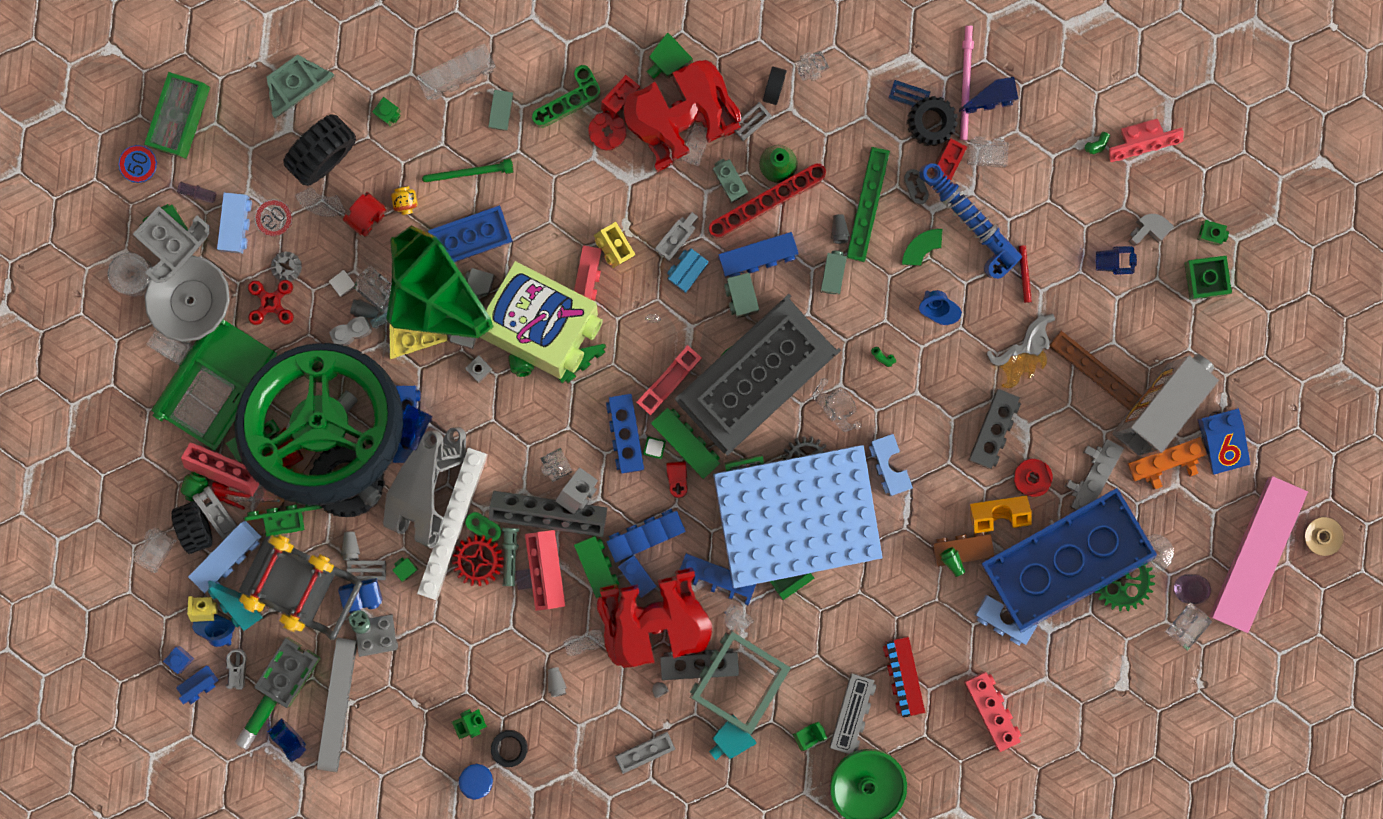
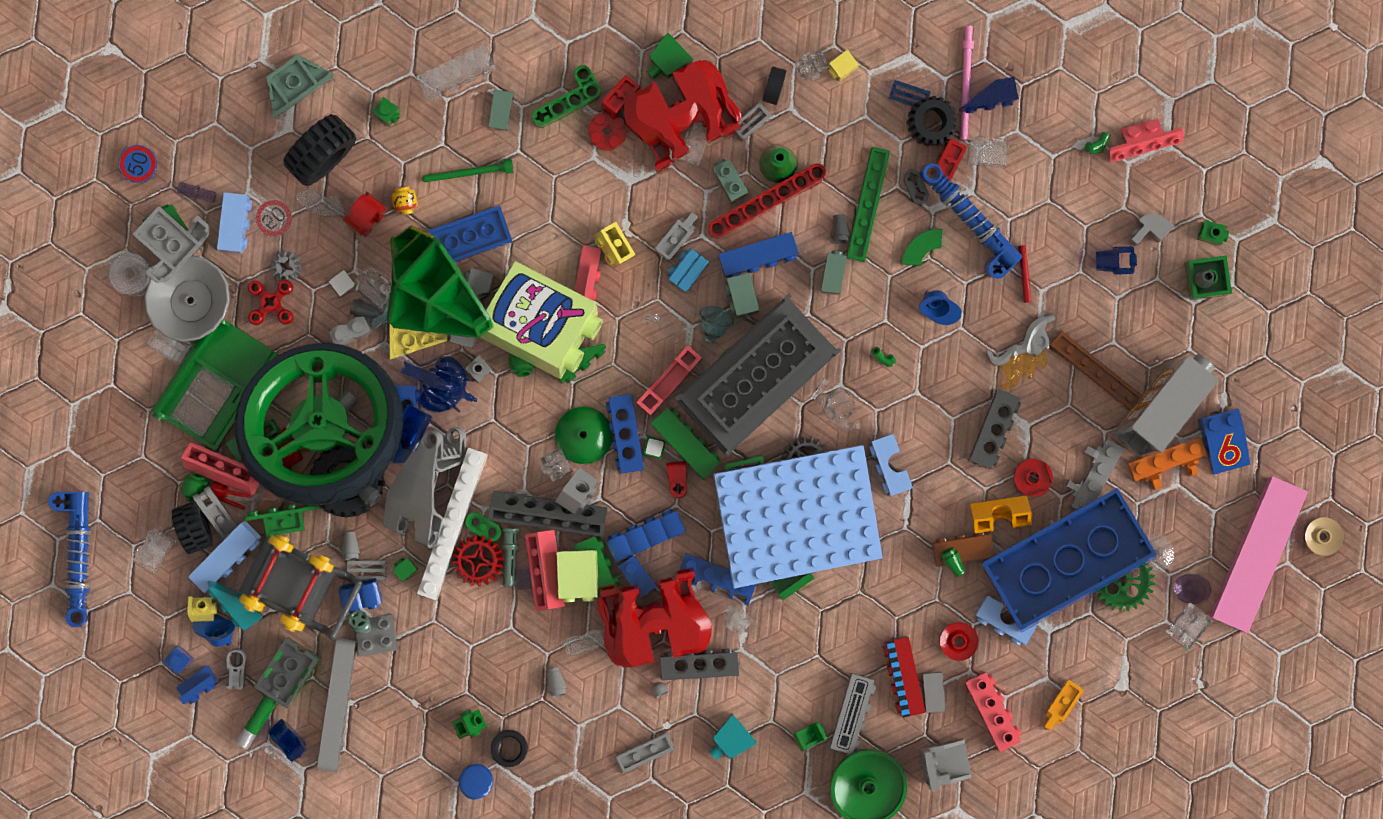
(77, 551): none -> blue piece
(177, 115): brick -> none
(446, 386): none -> clear blue hair
(577, 575): none -> yellowish green brick
(587, 449): none -> green dish
(714, 322): none -> clear light blue hat
(766, 698): sand green window -> none
(842, 66): none -> light yellow brick
(934, 692): none -> light grey tile
(945, 763): none -> light grey bracket
(966, 648): none -> red dish
(1062, 704): none -> light orange hinge
(1200, 278): none -> dark grey cone

